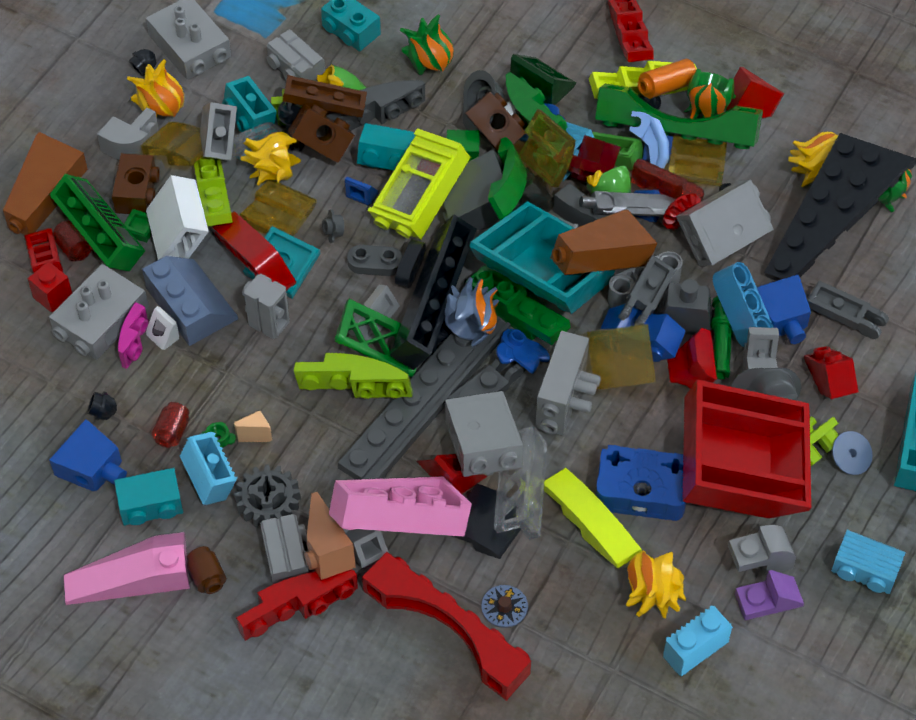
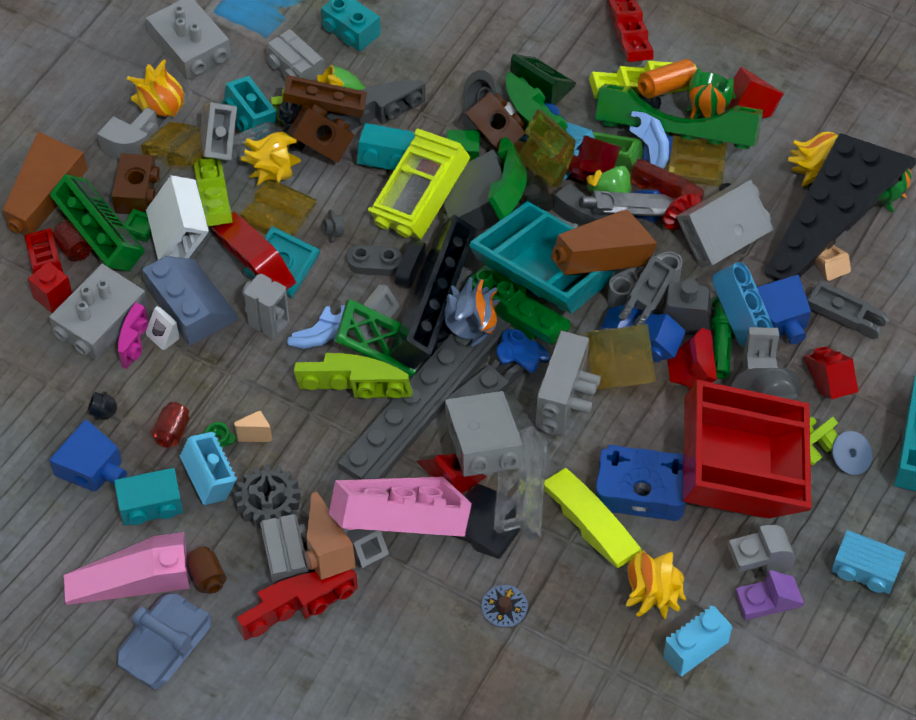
(141, 59): black plate -> none
(162, 639): none -> sand blue shield
(320, 333): none -> light blue piece
(360, 191): blue slope -> none
(398, 587): red arch -> none
(428, 46): green hair -> none
(833, 263): none -> light nougat slope

